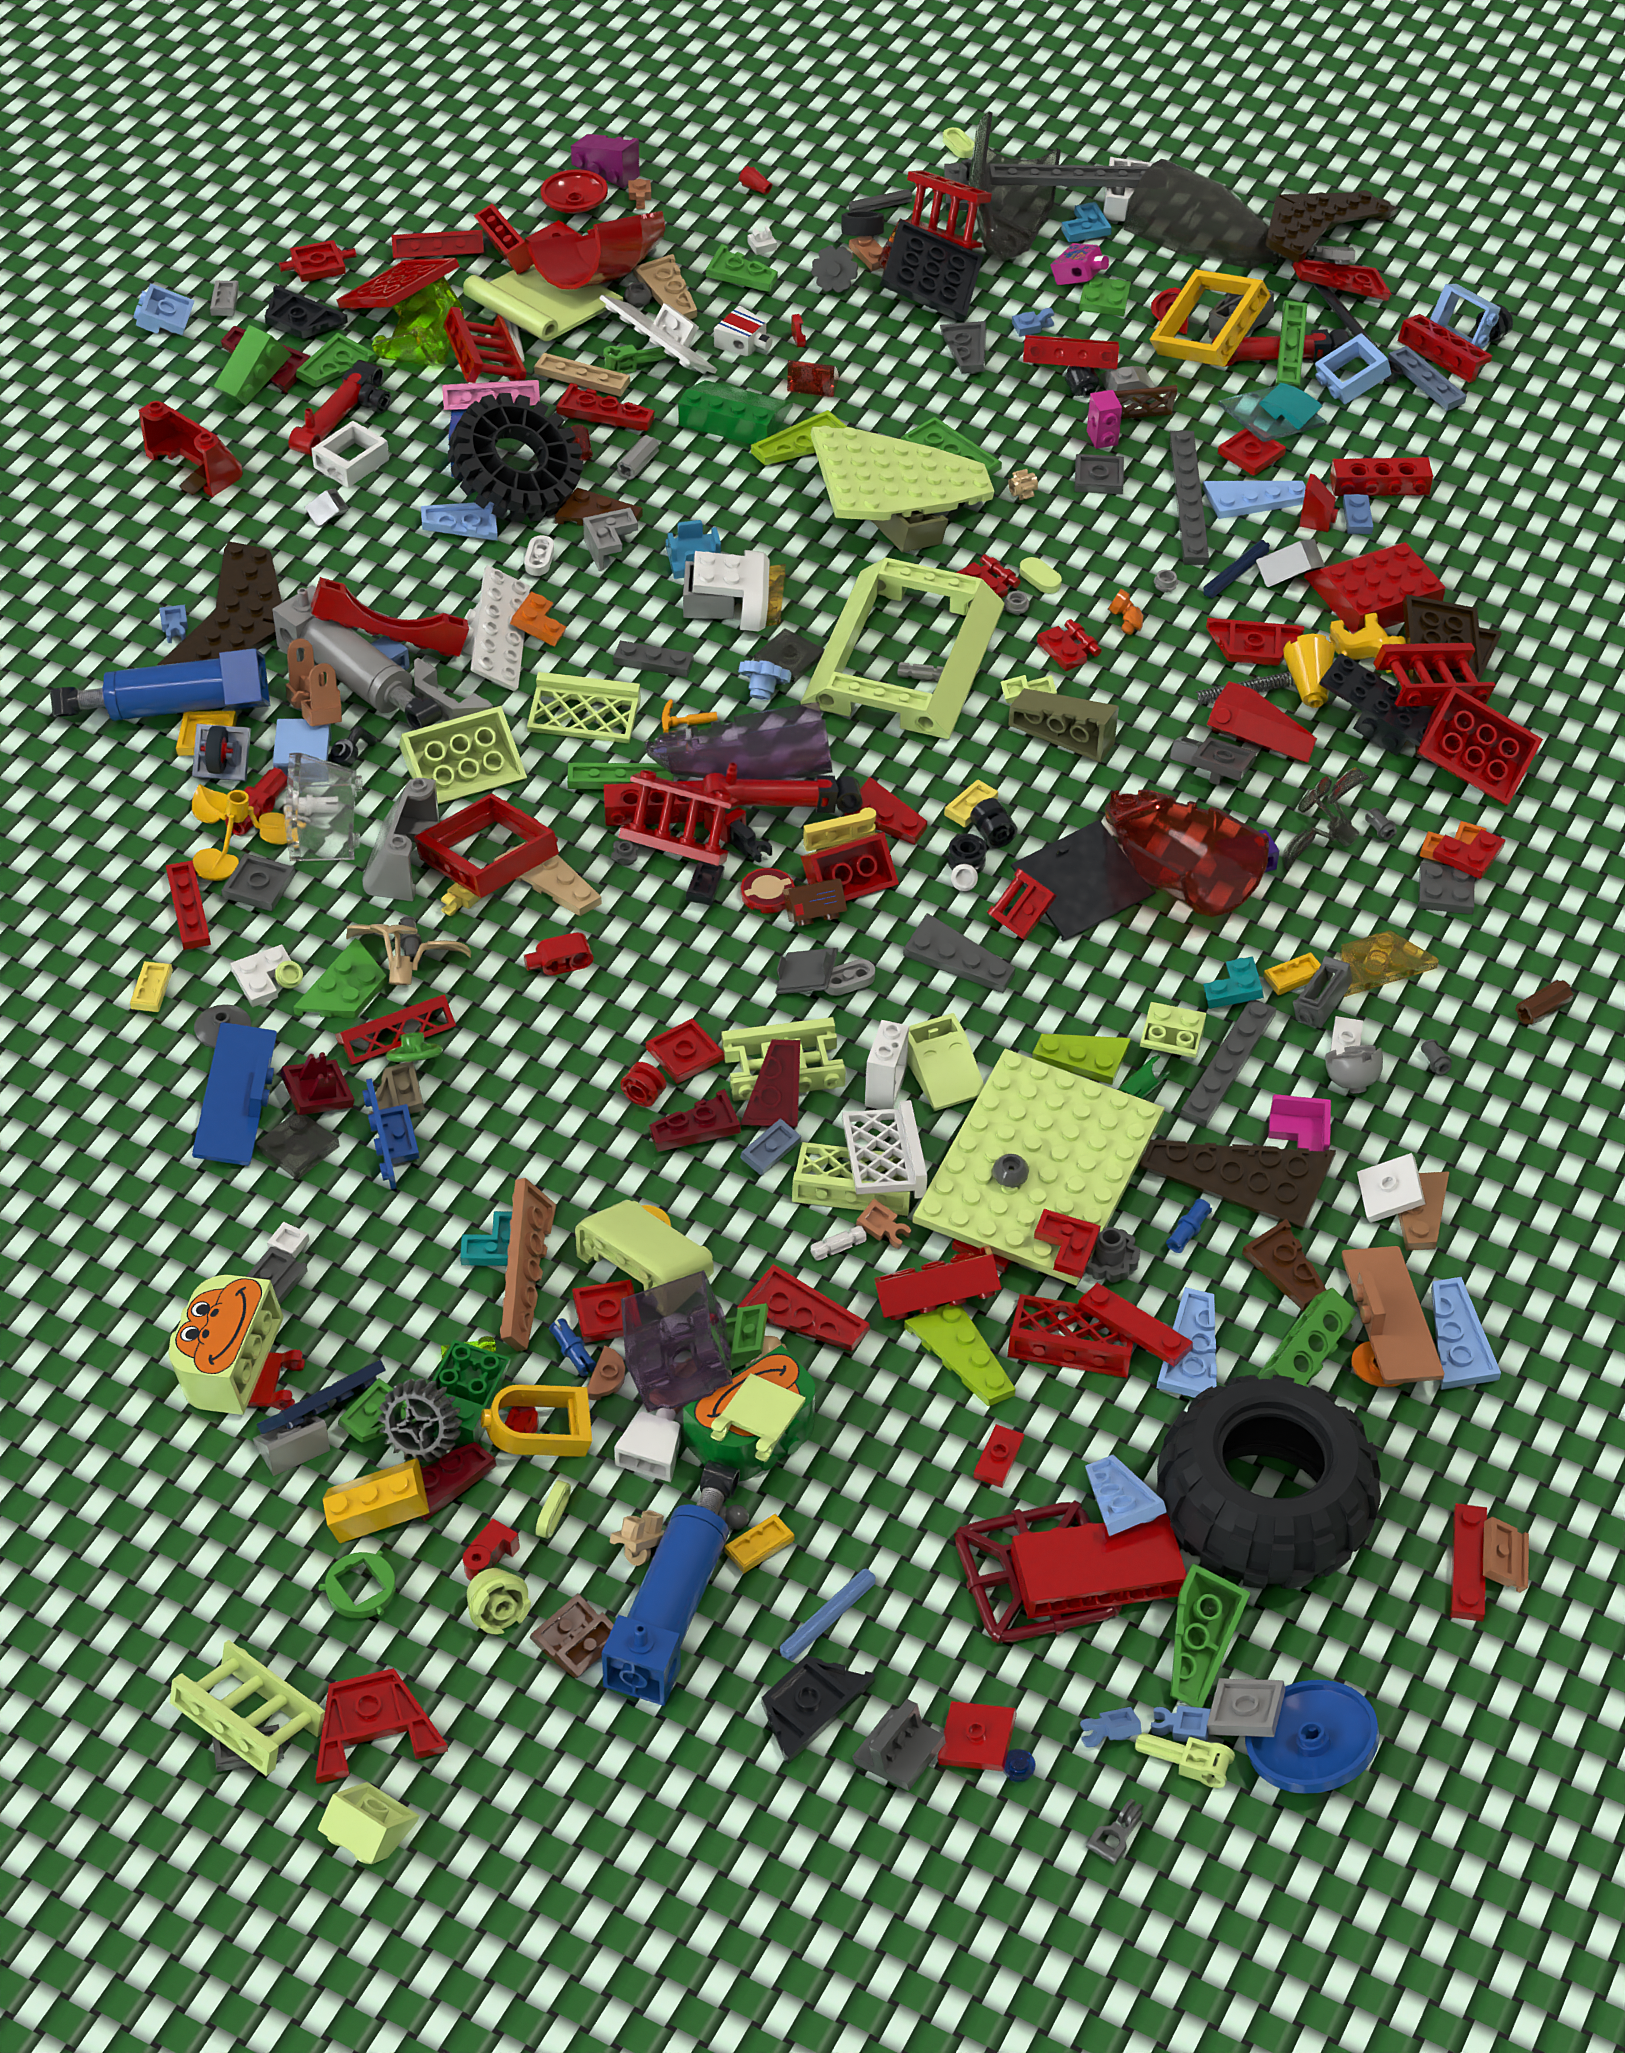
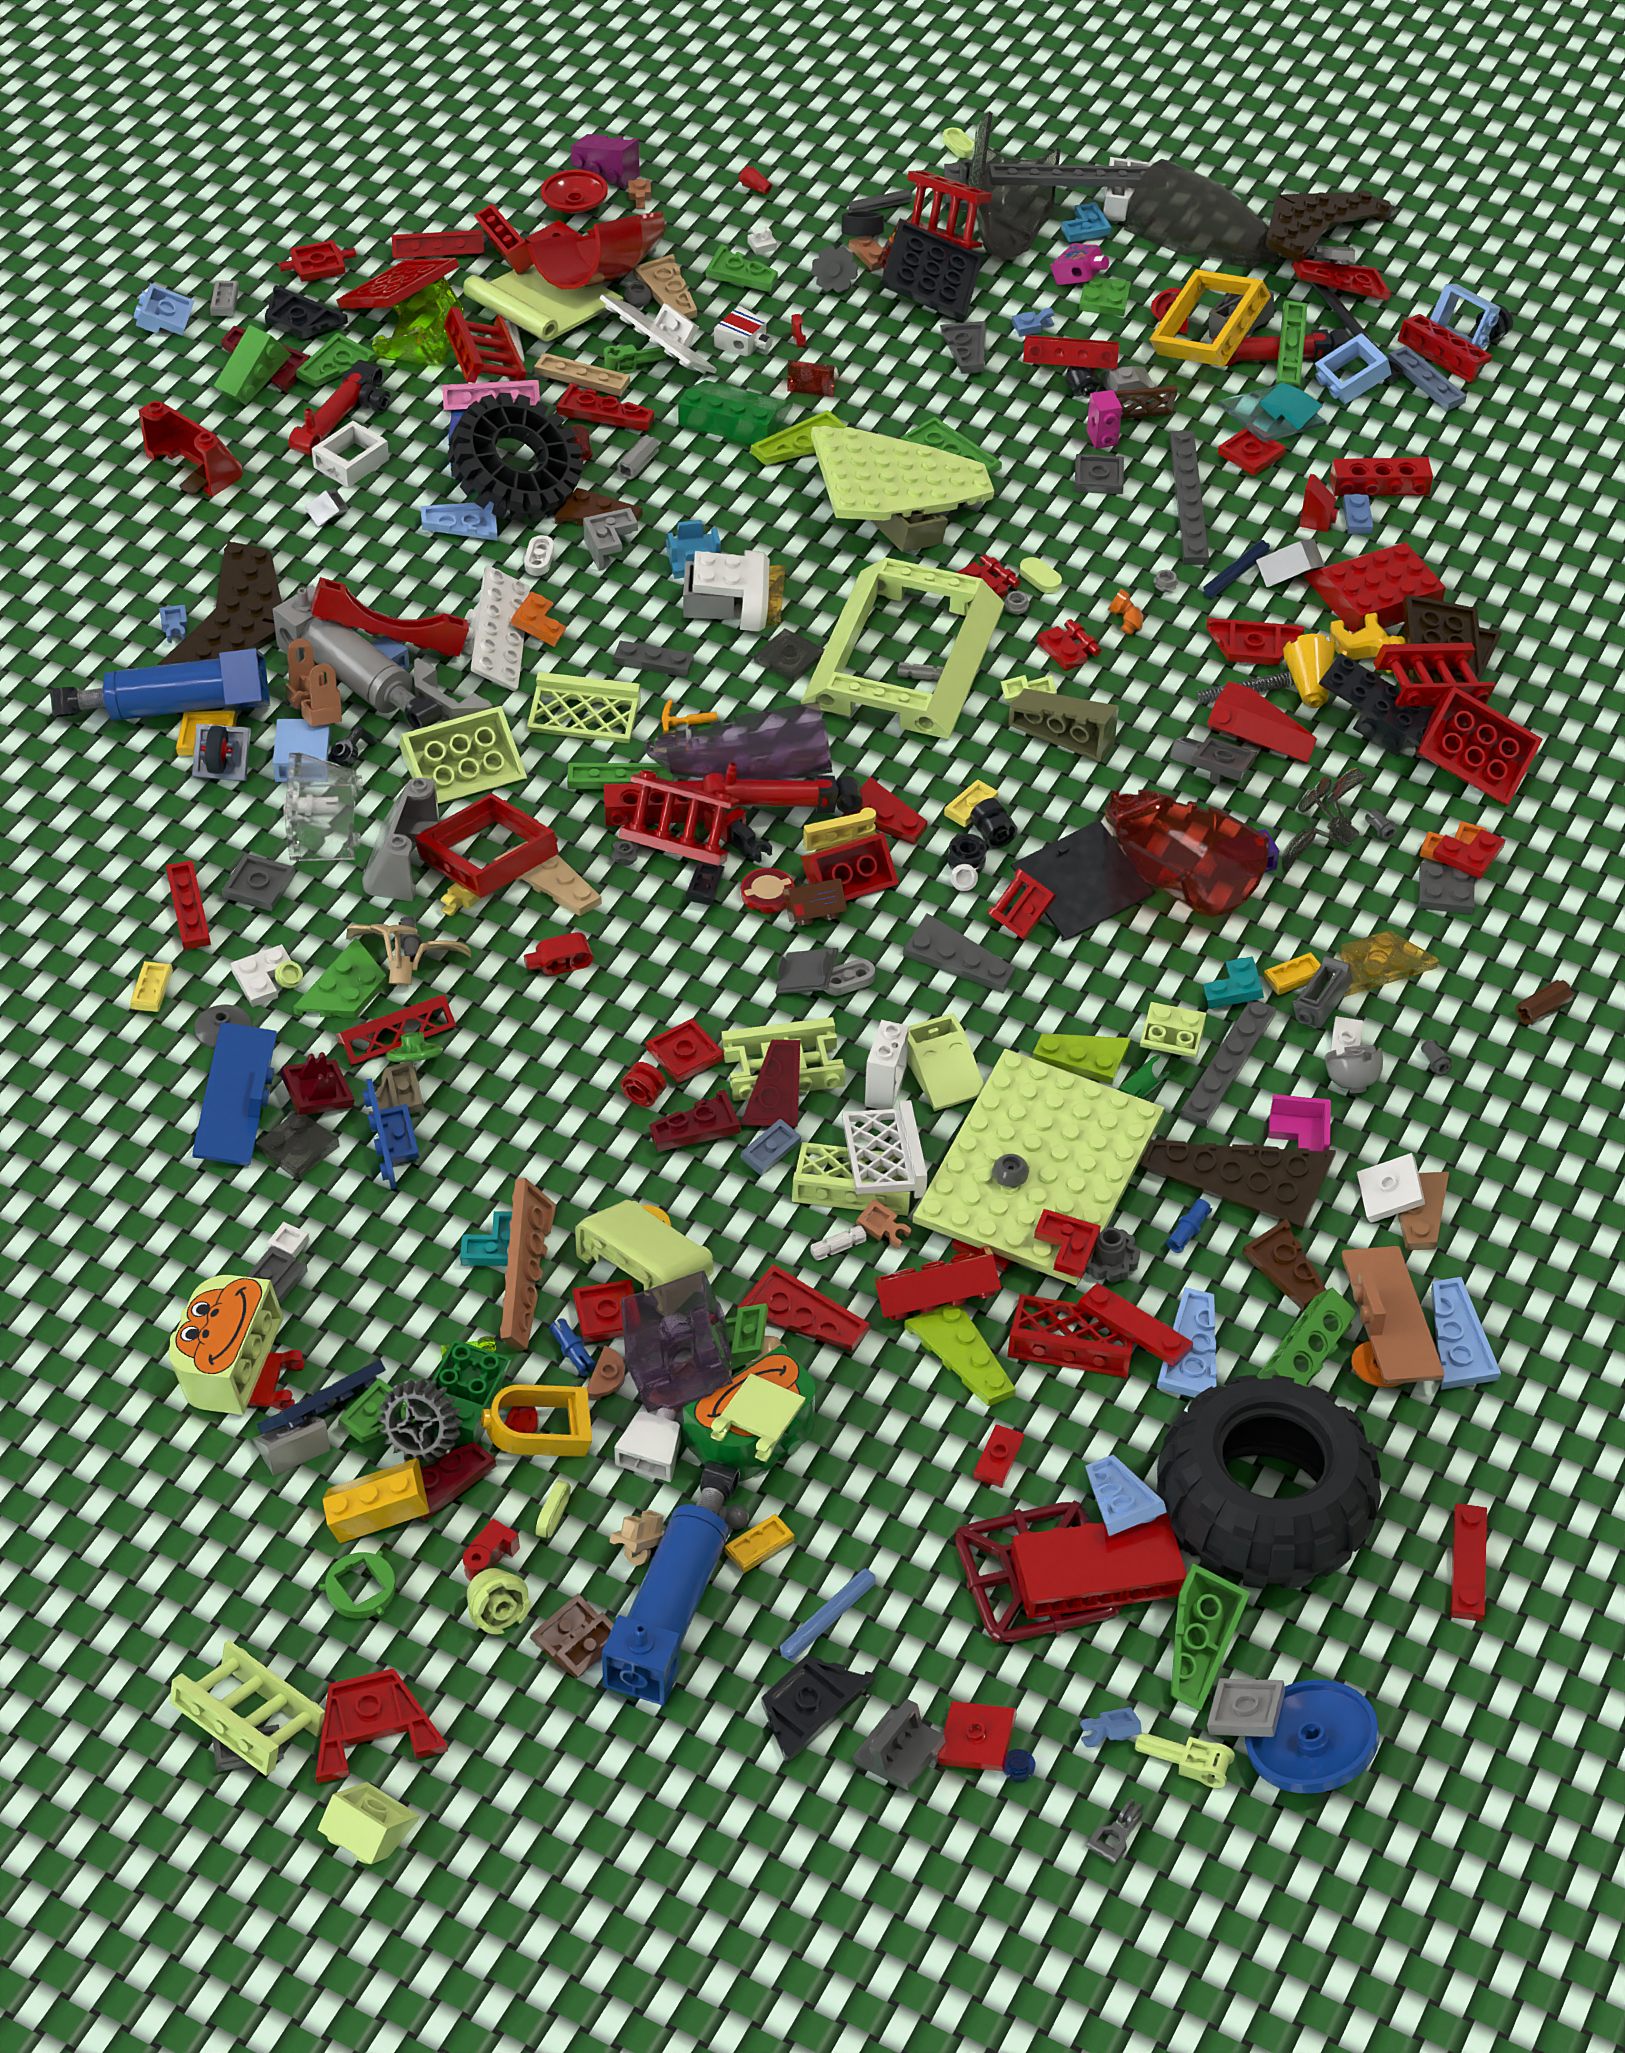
(212, 806): yellow plant -> none
(262, 798): red piece -> none
(763, 677): light blue plant -> none
(1023, 484): tan gear -> none
(1184, 1723): medium blue plate -> none
(1250, 497): light blue wing -> none
(1505, 1554): nougat plate -> none

